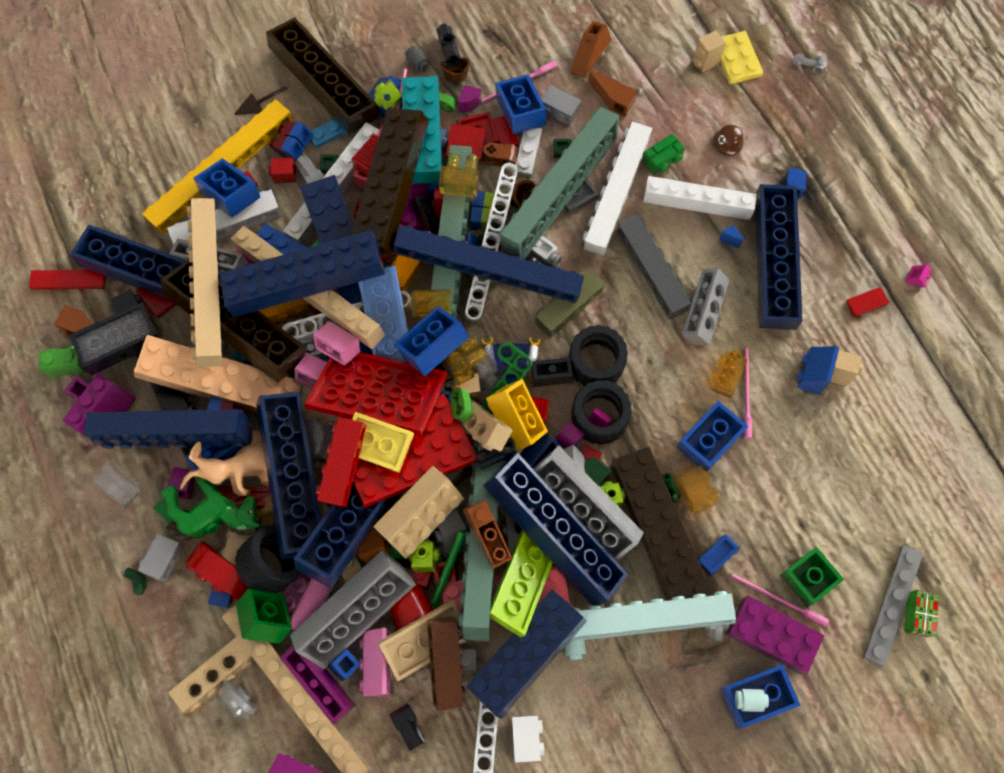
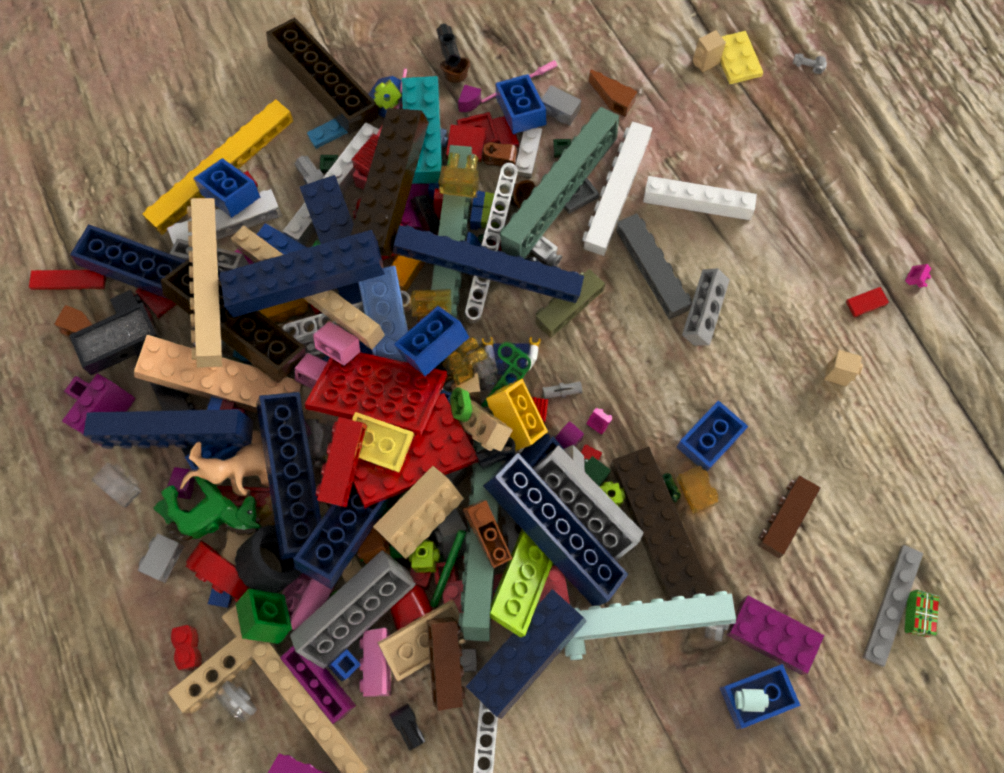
(60, 362): bright green brick -> none
(138, 579): dark green arm -> none
(185, 641): none -> red brick
(252, 105): dark brown piece -> none
(282, 170): red brick -> none
(291, 139): blue hips -> none
(417, 59): dark grey brick -> none
(447, 102): bright green beam -> none
(526, 739): white brick -> none
(551, 372): black brick -> none
(575, 388): none -> light grey pin
(591, 47): dark orange slope -> none
(602, 336): black tyre -> none
(608, 391): black tyre -> none
(663, 154): green brick -> none
(718, 554): blue tile -> none
(728, 373): clear yellow brick -> none
(729, 140): reddish brown helmet -> none
(732, 237): blue slope -> none
(747, 418): bright pink piece -> none
(778, 257): dark blue brick -> none
(788, 516): none -> reddish brown brick
(797, 178): blue brick -> none
(805, 612): bright pink piece -> none
(812, 577): green brick -> none
(817, 368): blue slope -> none

